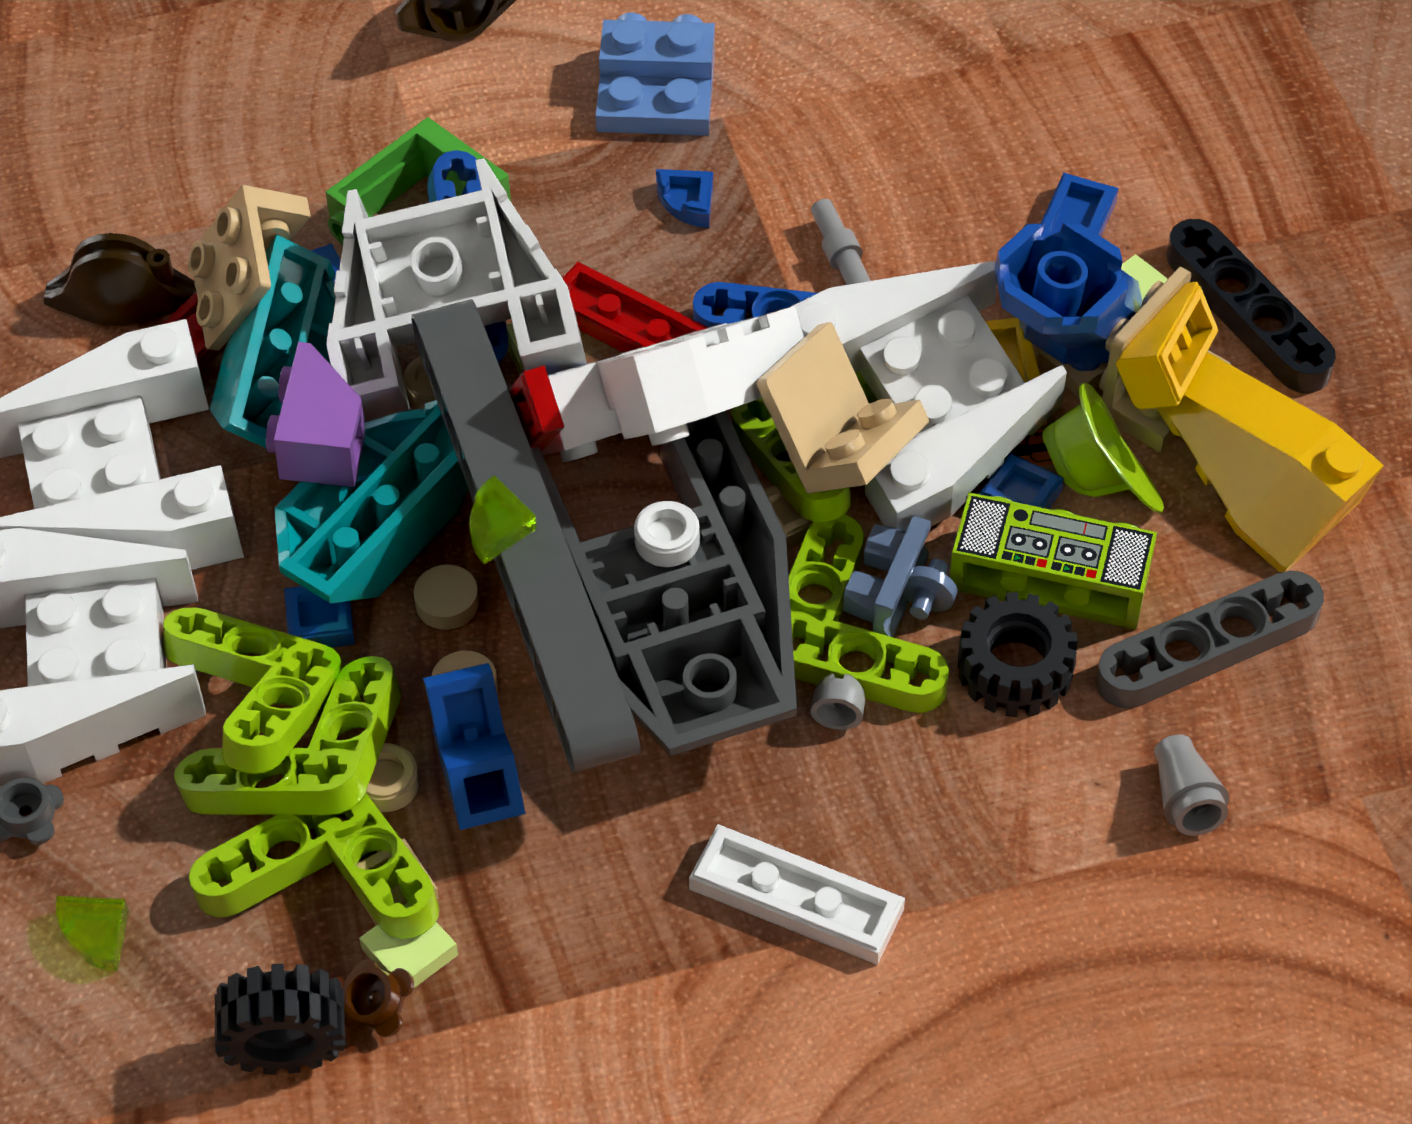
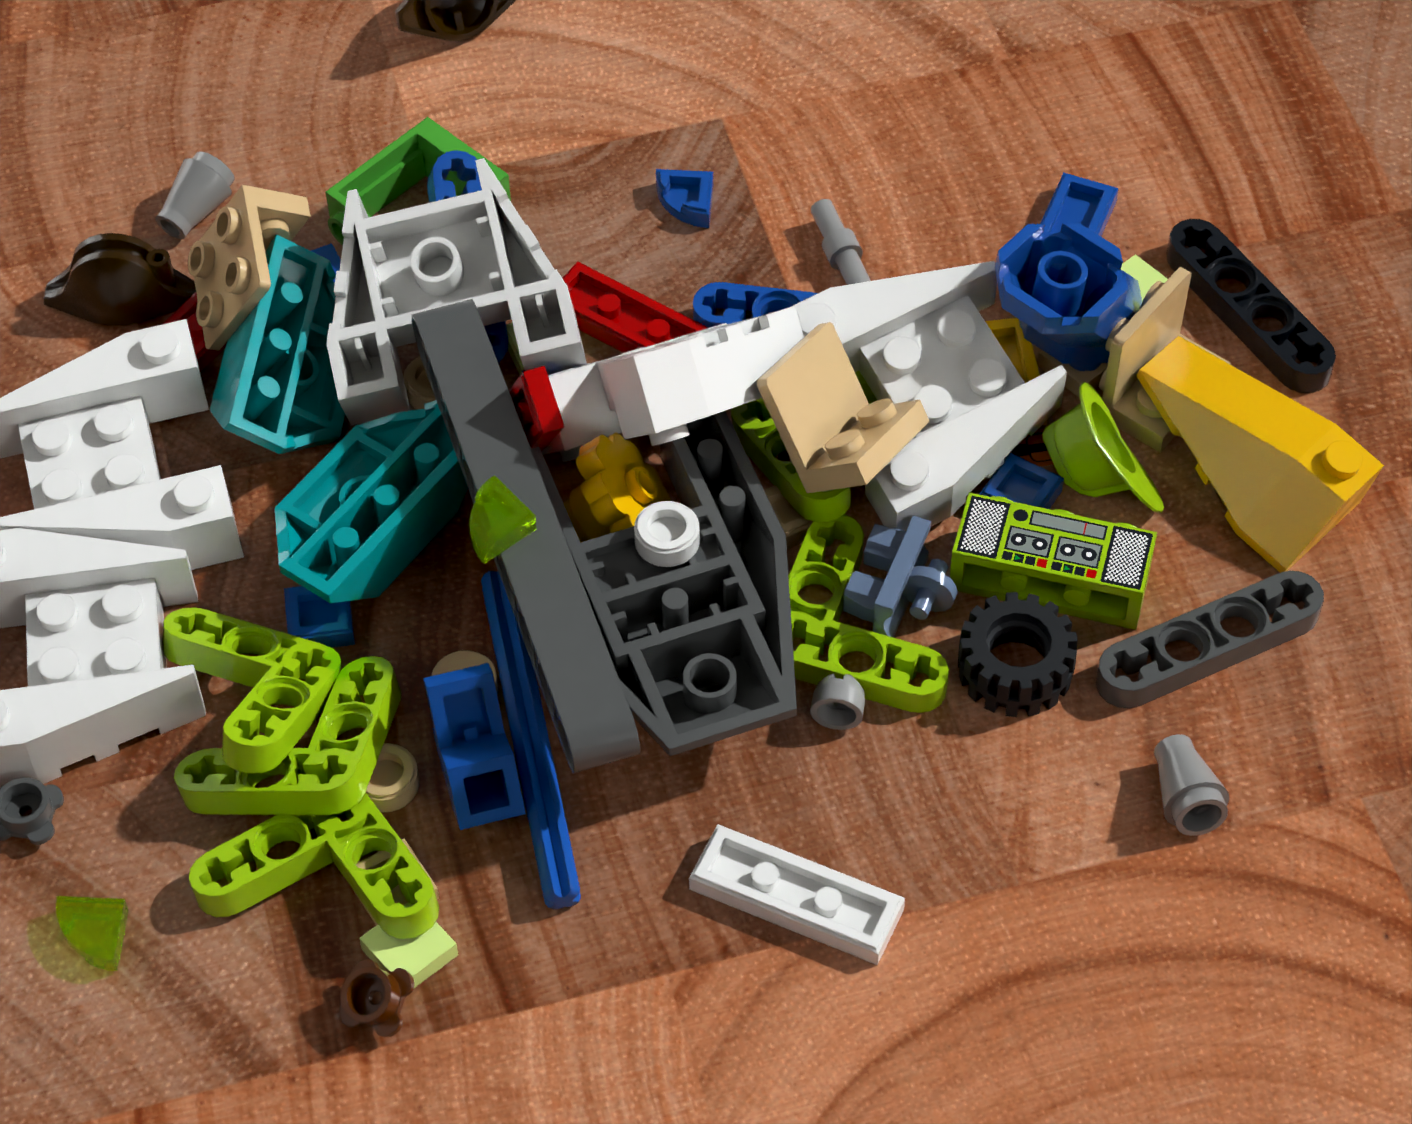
(196, 192): none -> light grey cone
(279, 1019): black tyre -> none
(319, 424): medium lavender slope -> none
(446, 597): tan tile -> none
(532, 751): none -> blue axle
(614, 487): none -> yellow plant
(656, 76): medium blue plate -> none
(1164, 355): yellow slope -> none

